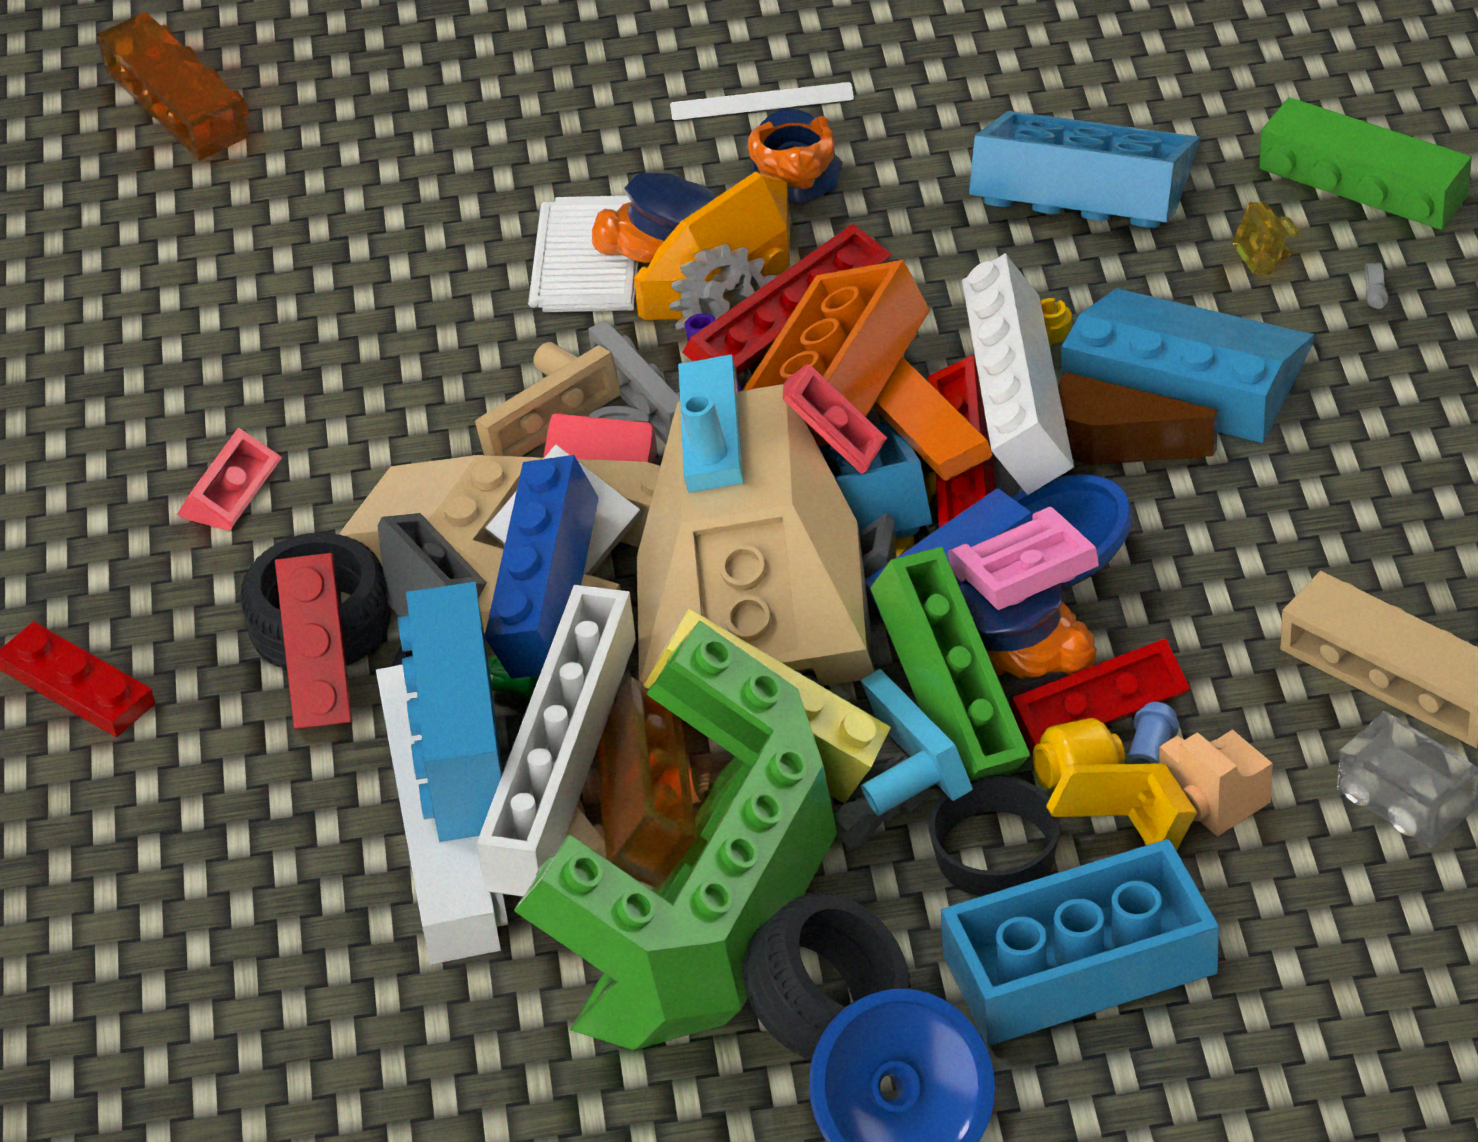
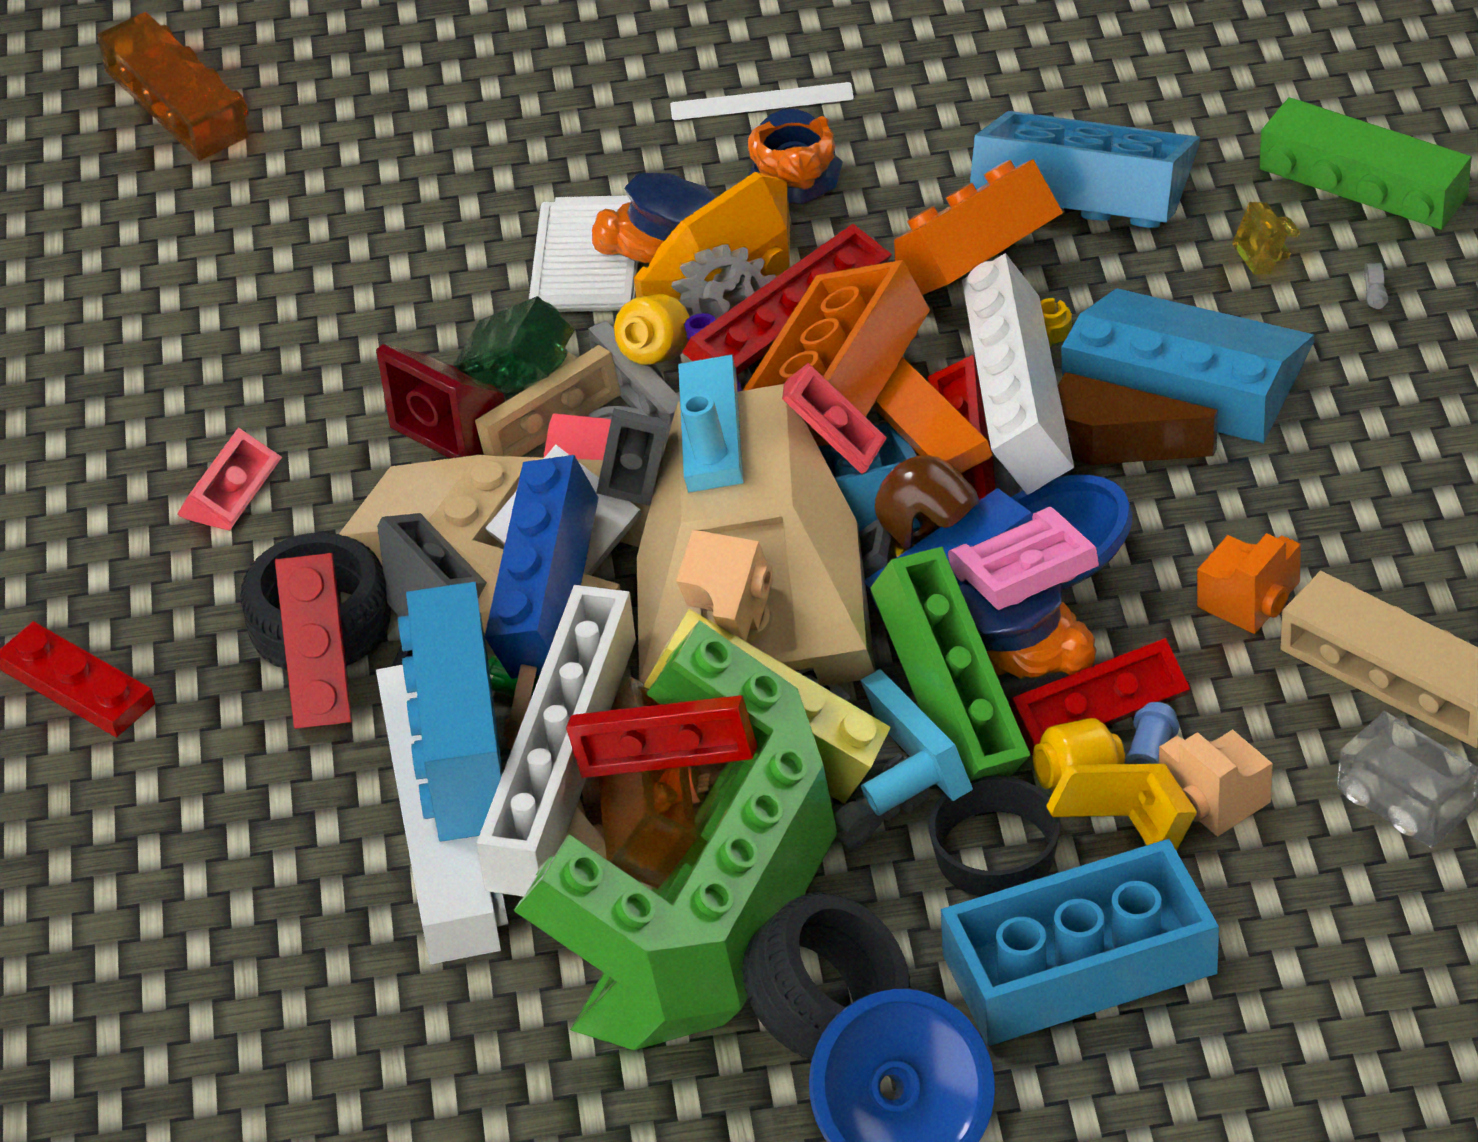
(434, 401): none -> dark red slope
(516, 346): none -> clear green brick
(520, 703): none -> light nougat piece
(632, 456): none -> dark grey slope
(651, 329): none -> yellow head
(662, 736): none -> red plate
(727, 579): none -> light nougat brick
(922, 490): none -> reddish brown helmet
(976, 224): none -> orange slope
(1249, 580): none -> orange brick

